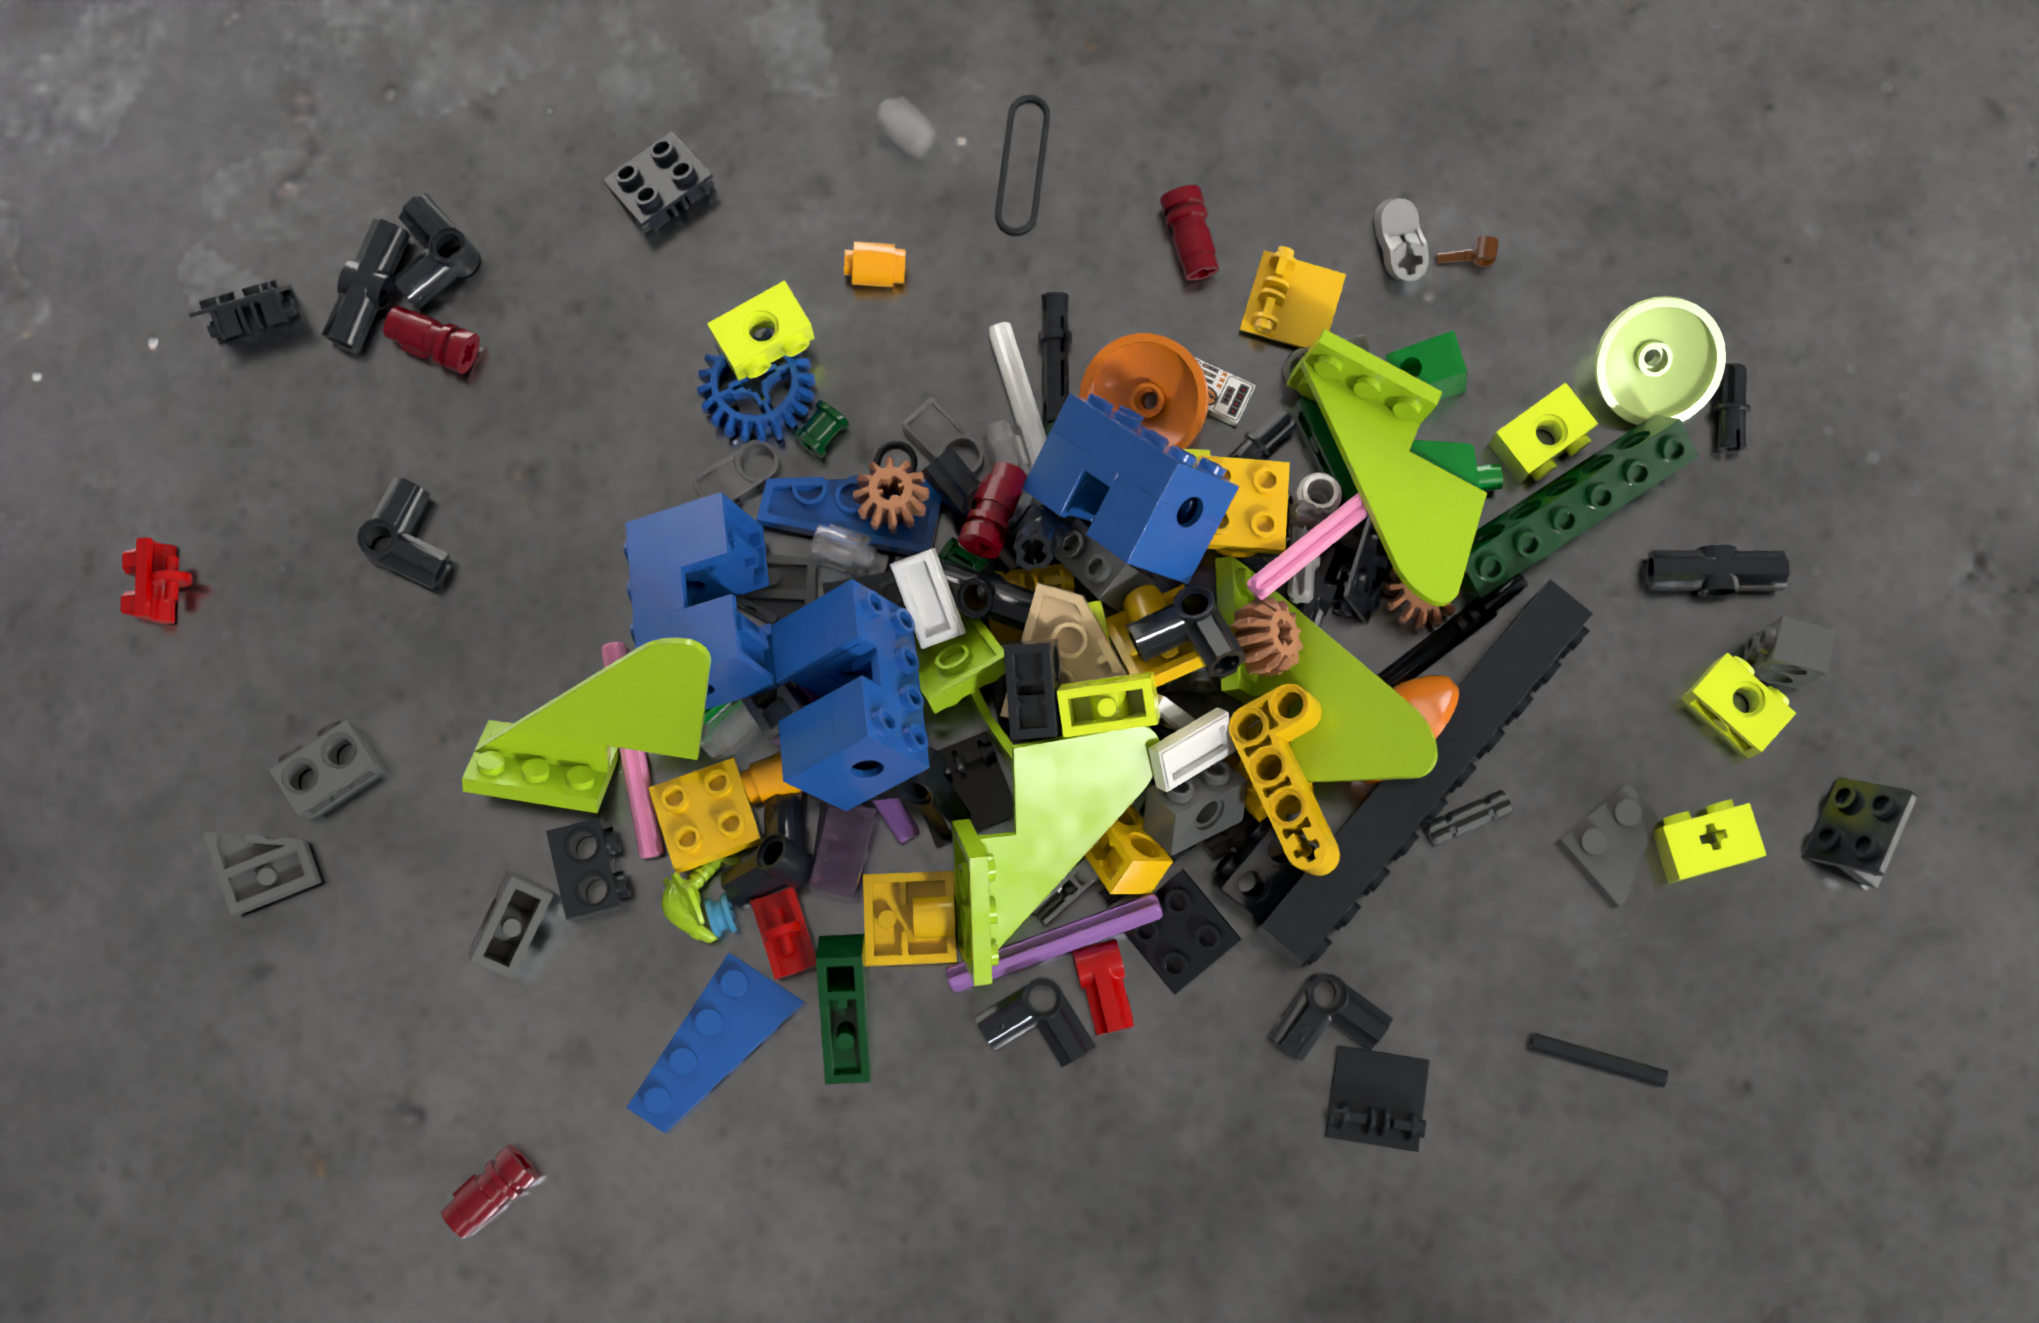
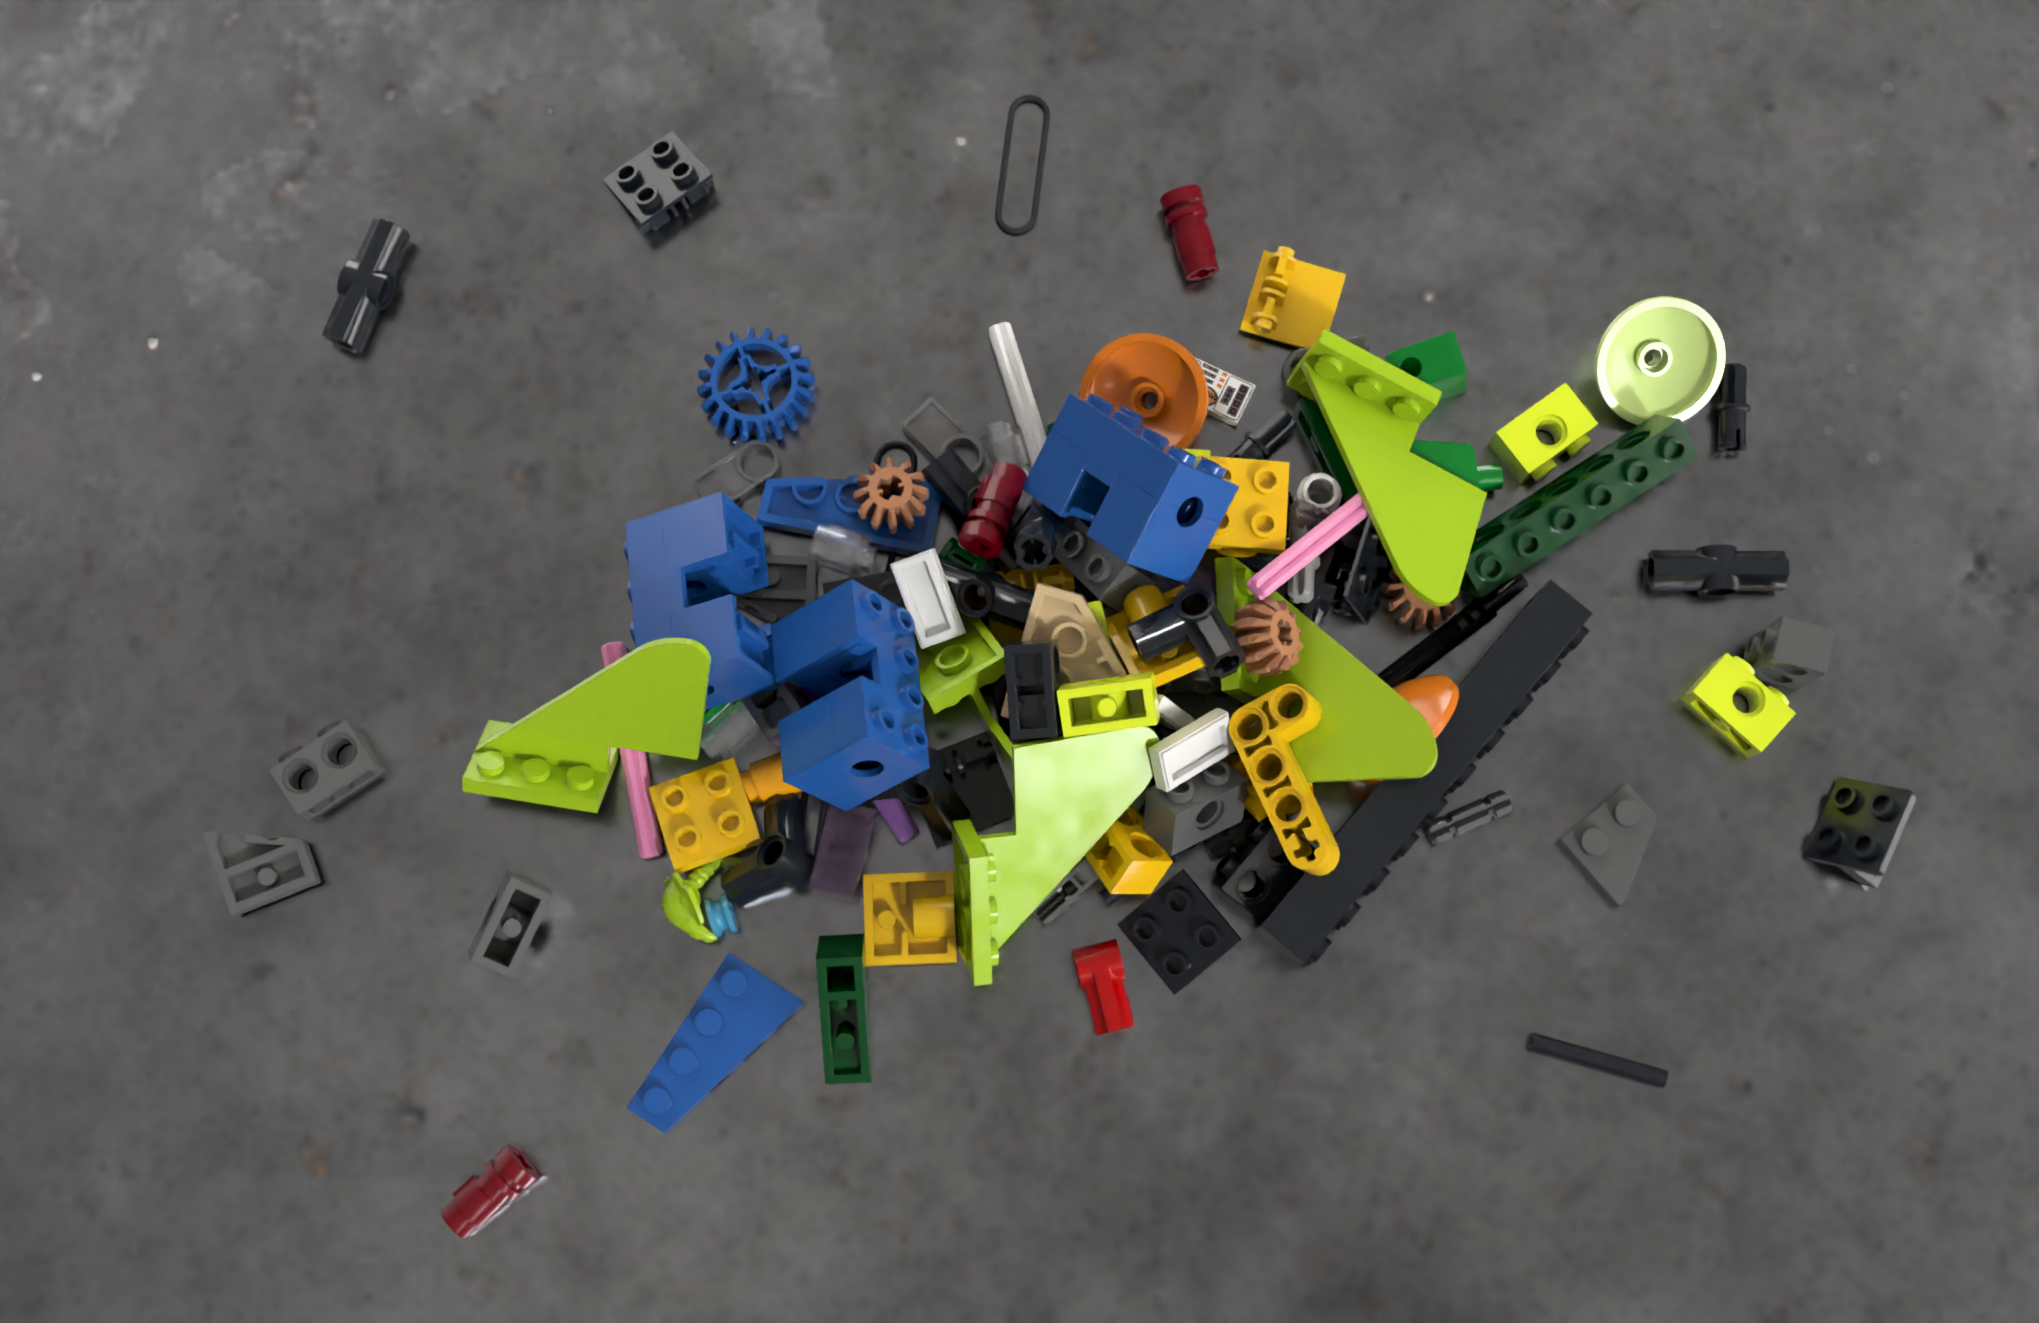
(156, 581): red hips -> none
(224, 316): black hinge -> none
(396, 518): black piece -> none
(429, 338): dark red axle -> none
(432, 268): black piece -> none
(576, 874): black brick -> none
(772, 310): neon yellow brick -> none
(784, 933): red hips -> none
(820, 428): dark green bush -> none
(875, 264): light orange brick -> none
(905, 126): clear brick -> none
(1017, 1015): black piece -> none
(1055, 347): black pin -> none
(1064, 939): medium lavender axle -> none
(1349, 1012): black piece -> none
(1378, 1098): black hinge -> none
(1401, 239): light grey piece -> none
(1483, 254): reddish brown hand -> none
(1734, 836): neon yellow brick -> none

